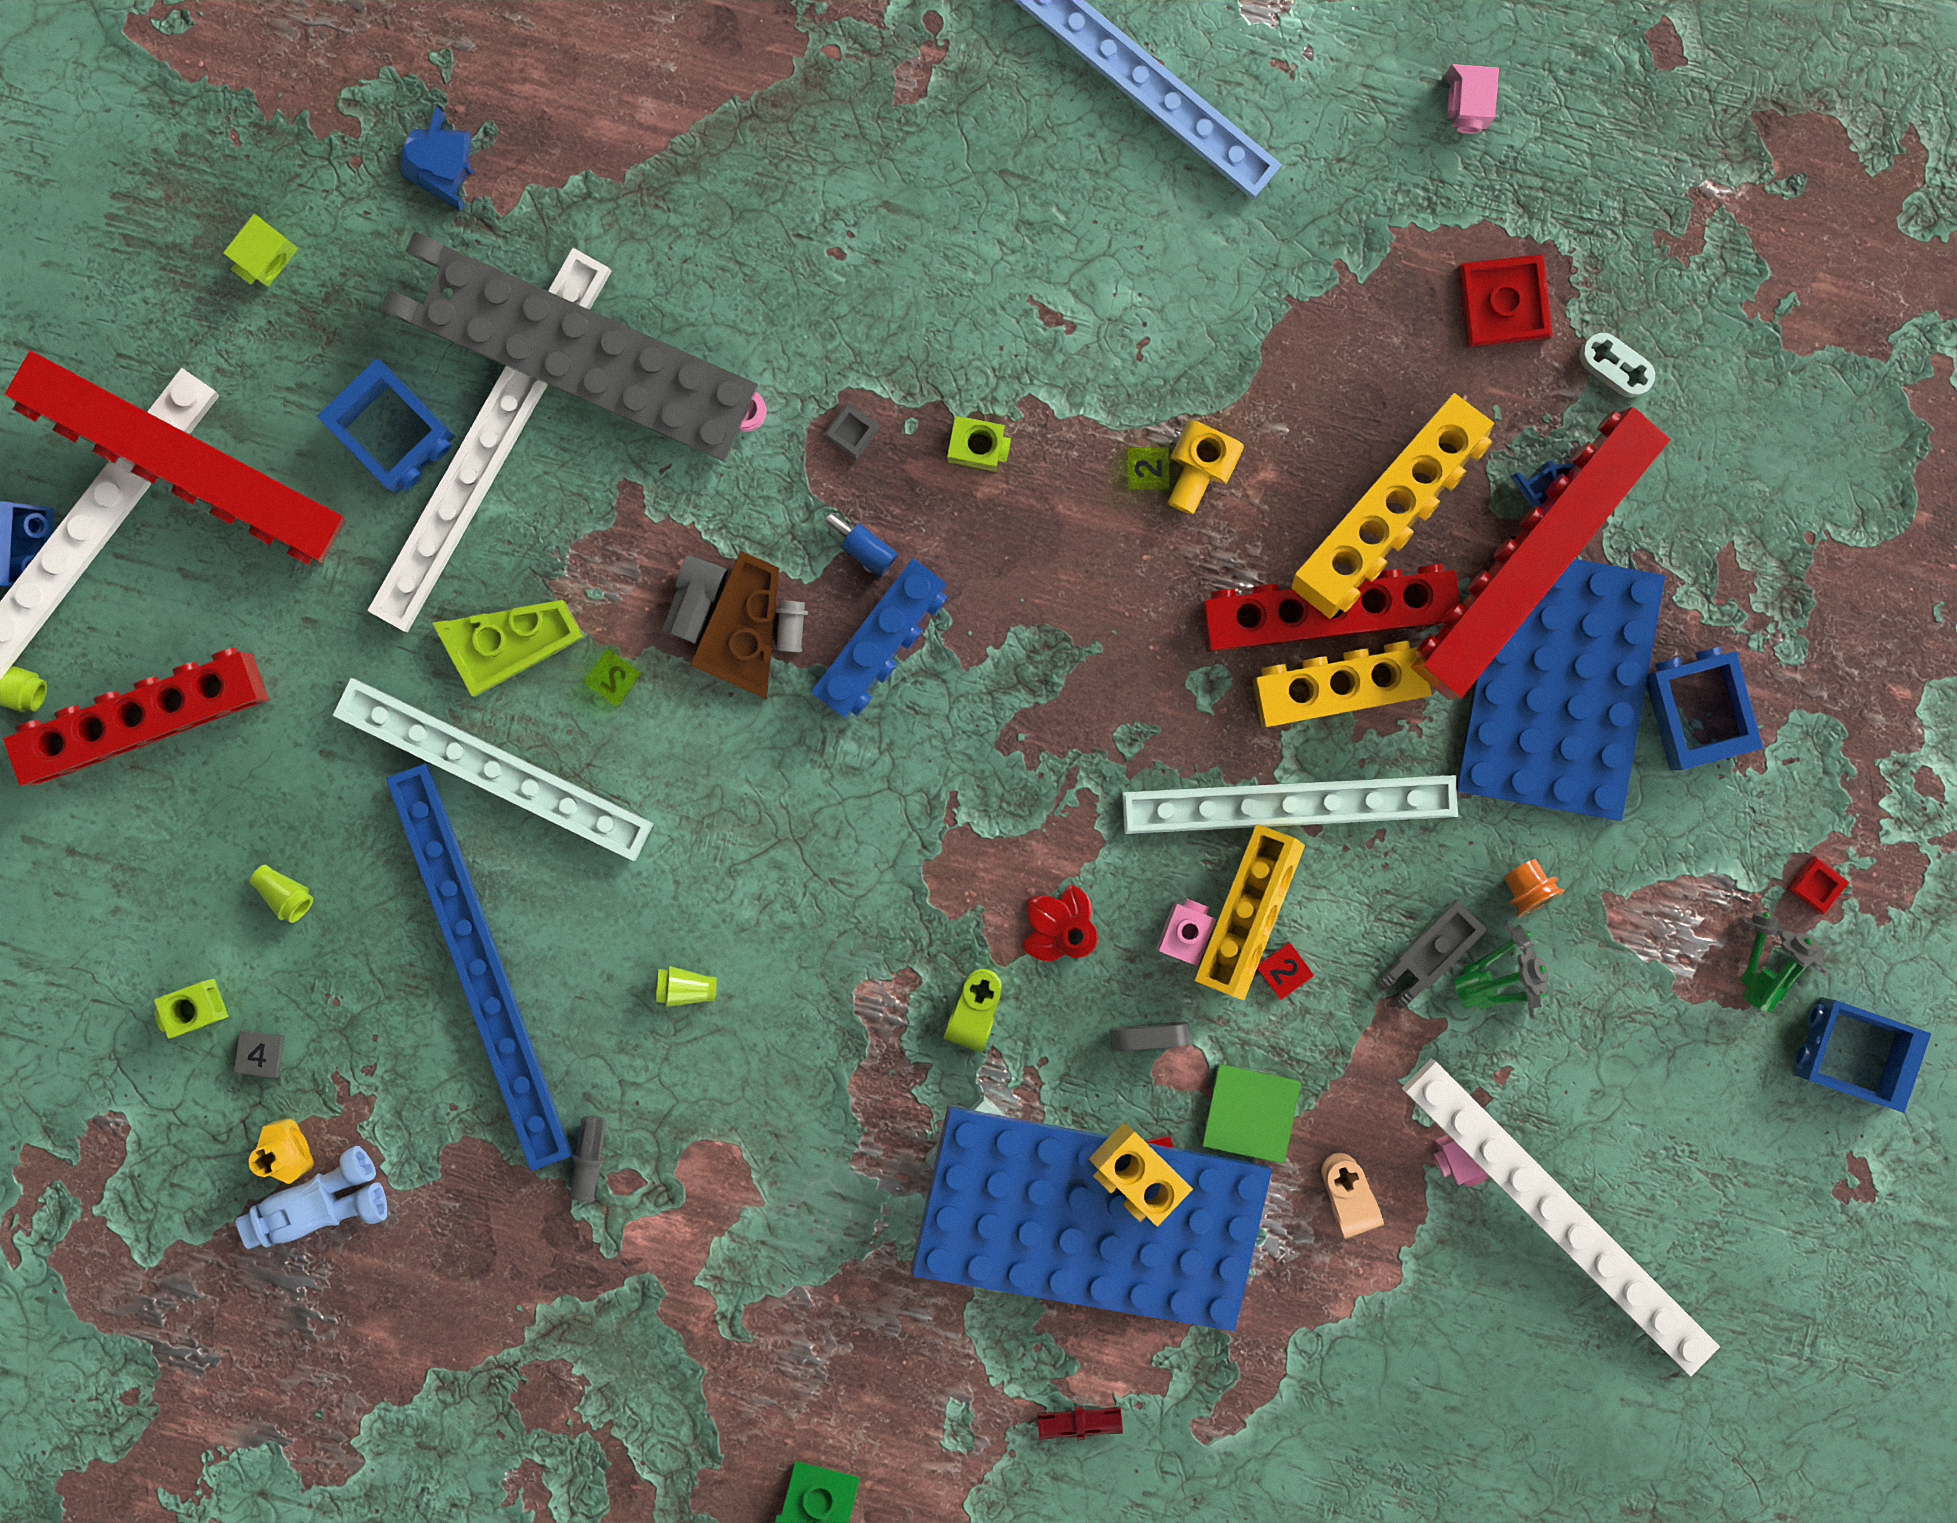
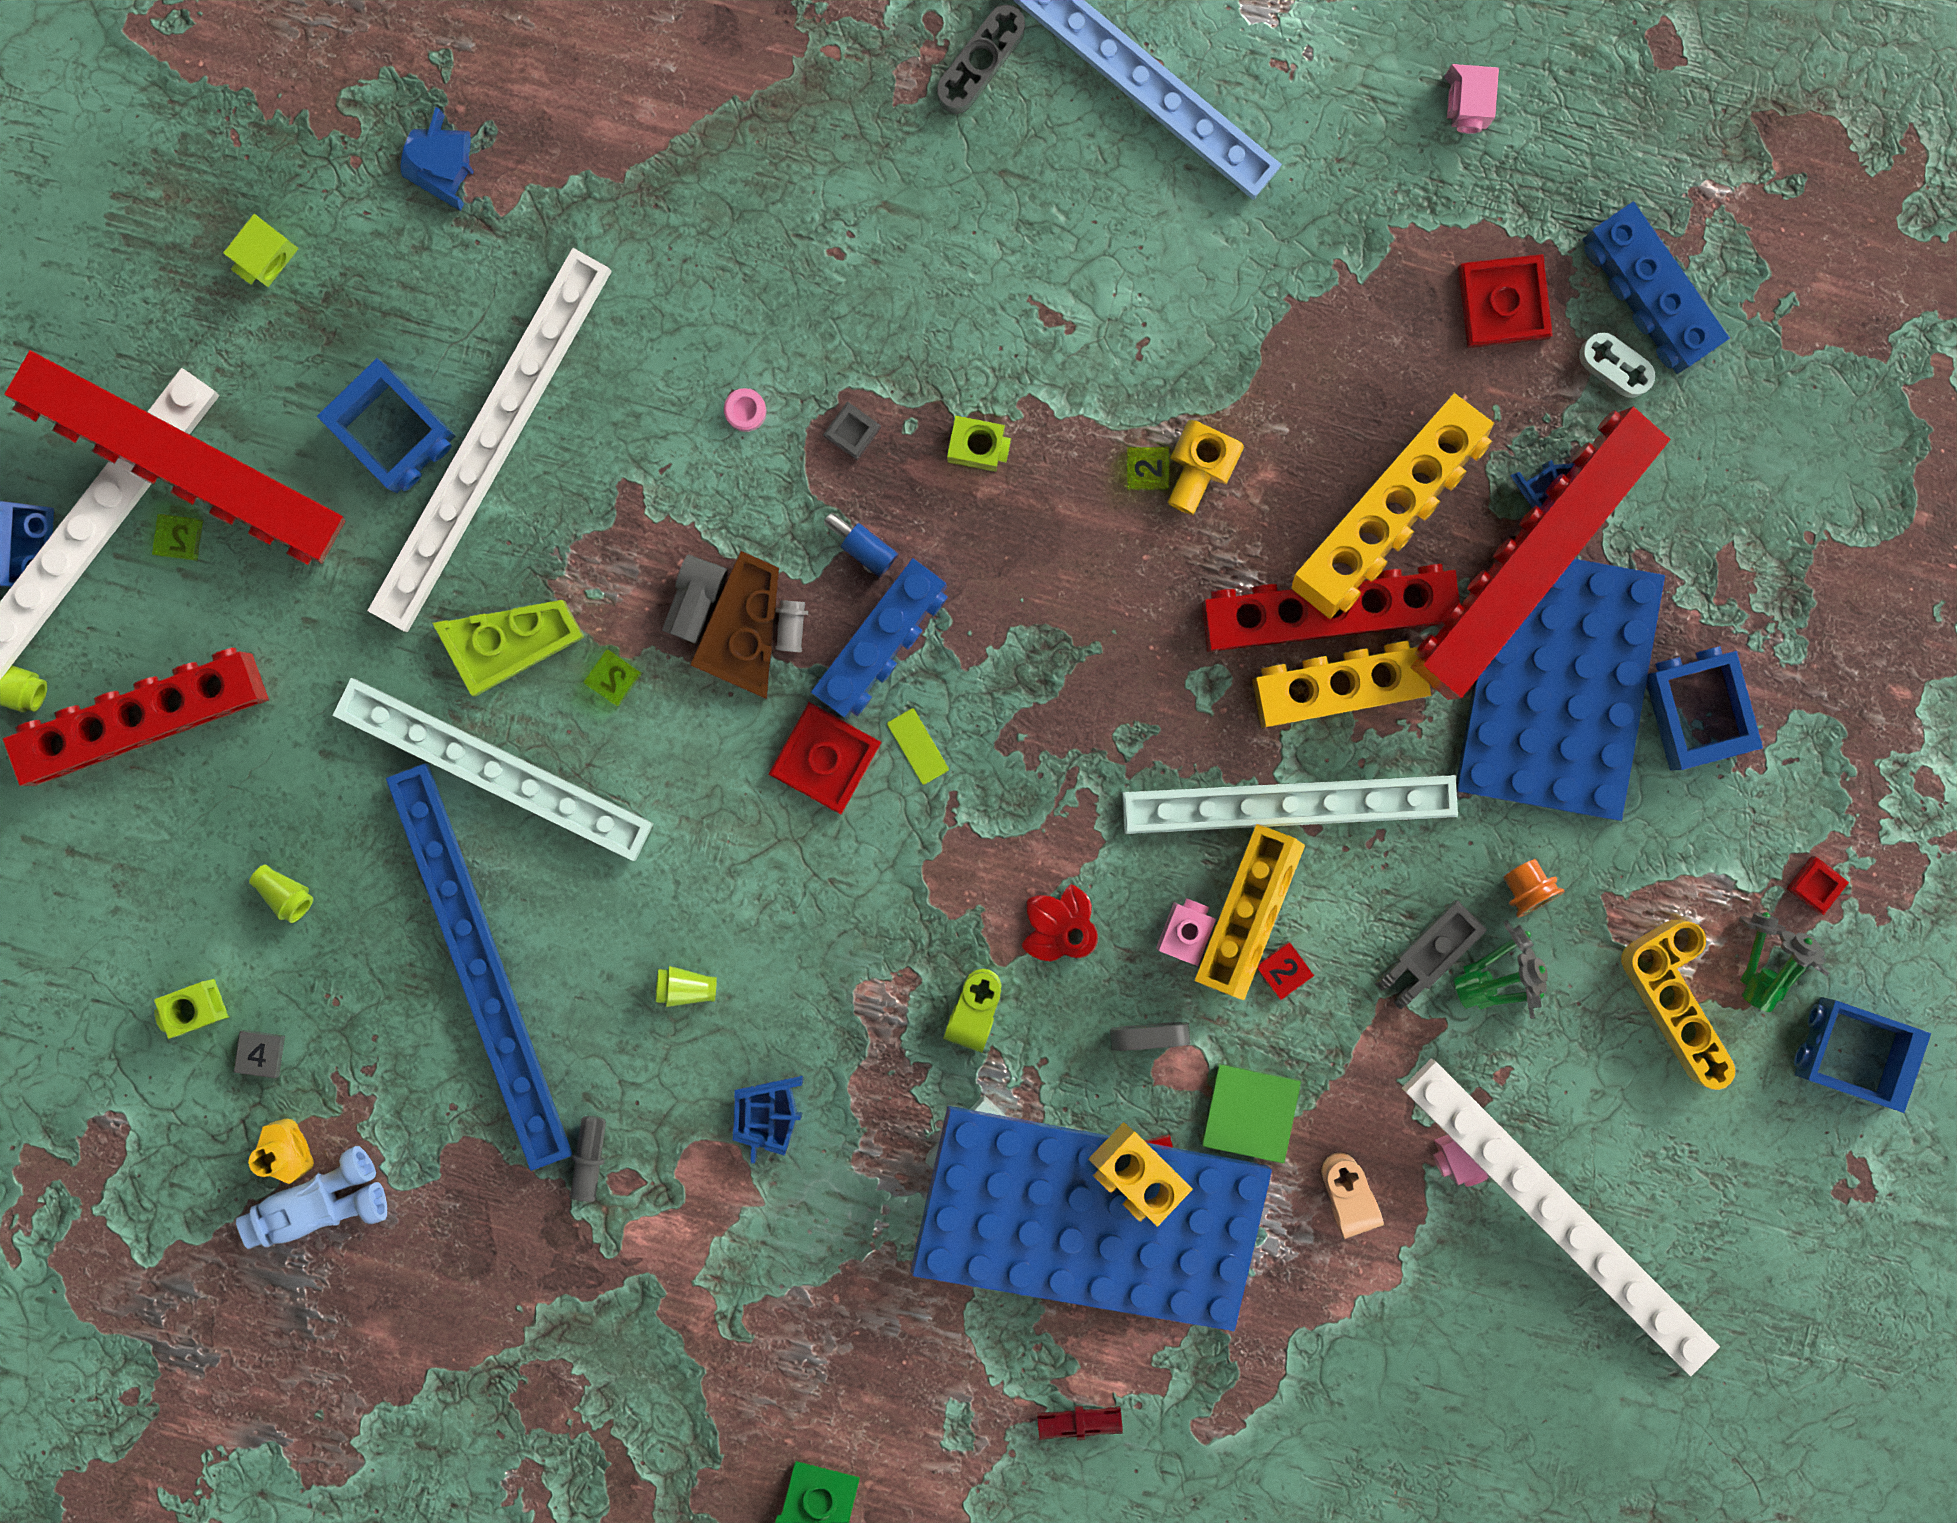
(177, 537): none -> clear neon green tile
(576, 350): dark grey hinge -> none
(766, 1115): none -> blue piece
(825, 758): none -> red tile
(918, 746): none -> lime sticker
(1007, 41): none -> dark grey beam
(1654, 288): none -> blue brick
(1684, 1006): none -> yellow beam

